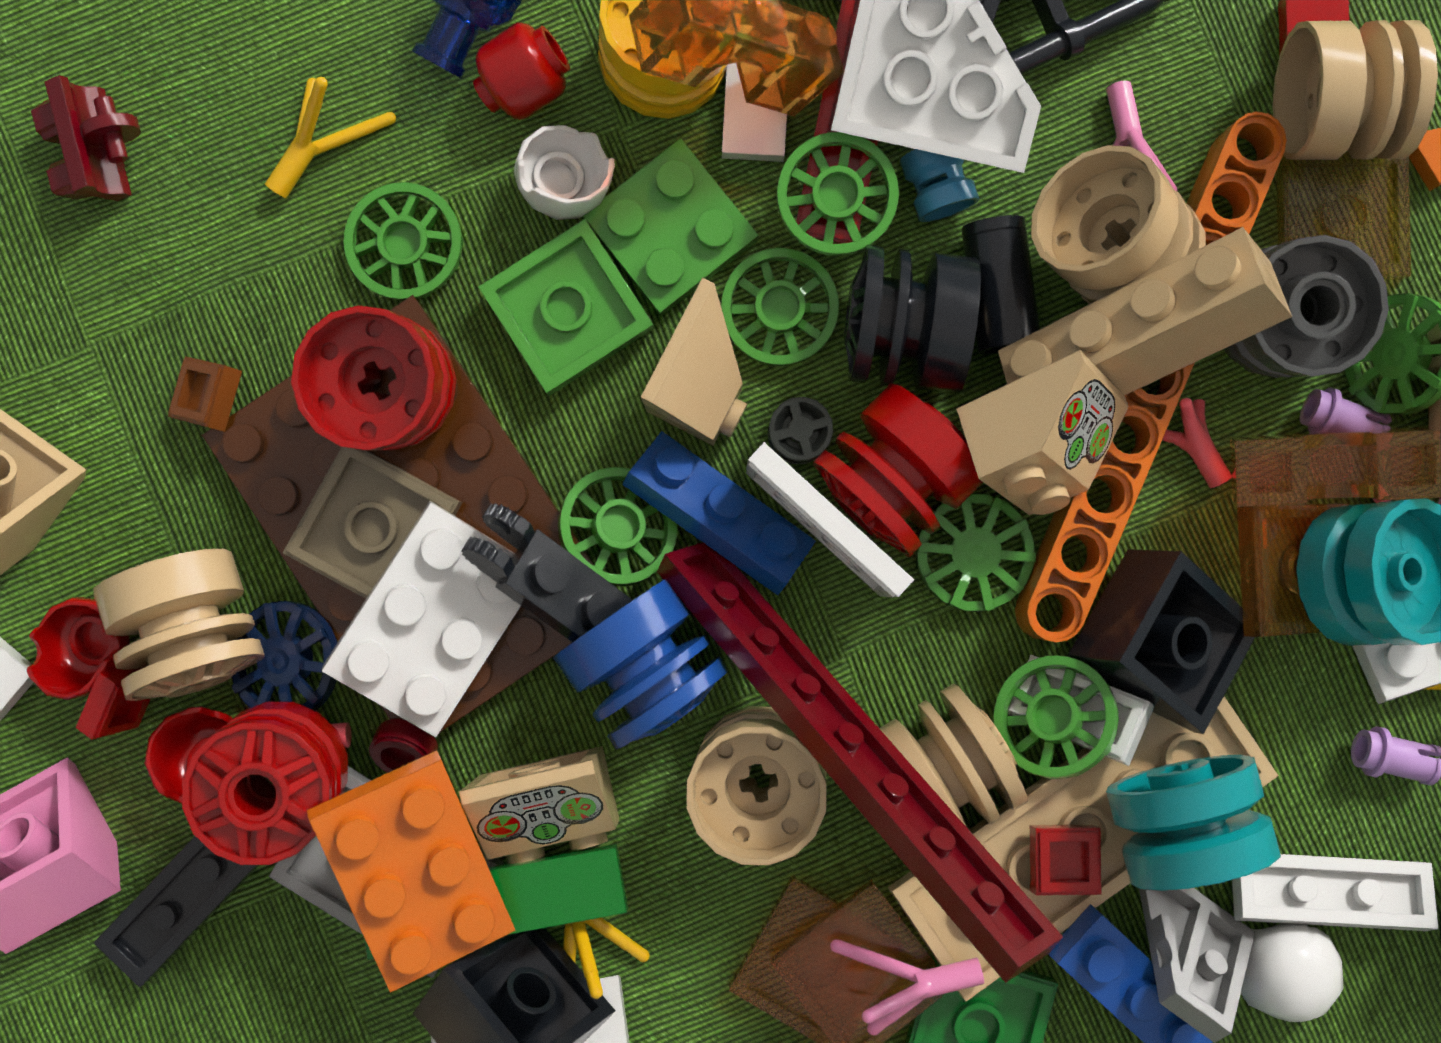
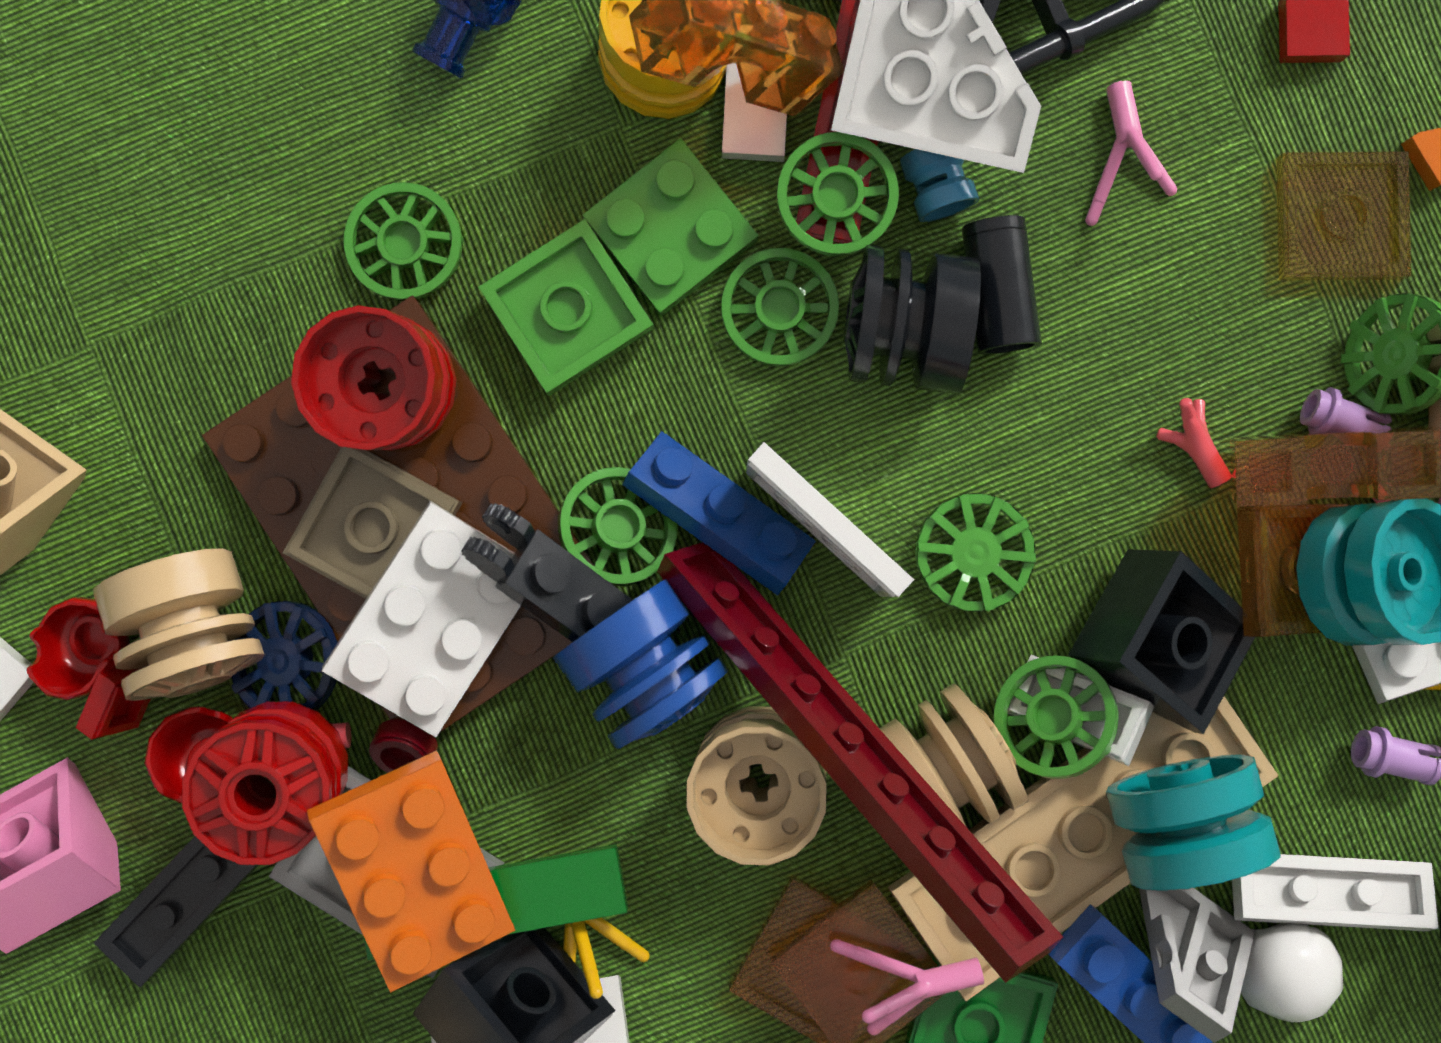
(90, 140): dark red hips -> none
(204, 393): dark orange tile -> none
(303, 149): yellow plant -> none
(520, 71): red head -> none
(542, 805): tan slope -> none
(563, 171): white hair -> none
(698, 373): tan slope -> none
(806, 417): pearl dark grey wheel -> none
(911, 458): red wheel -> none
(1044, 433): tan slope -> none
(1065, 860): red tile -> none
(1112, 221): tan wheel -> none
(1164, 317): tan brick -> none
(1245, 187): orange beam -> none
(1334, 305): dark grey wheel -> none
(1355, 89): tan wheel -> none

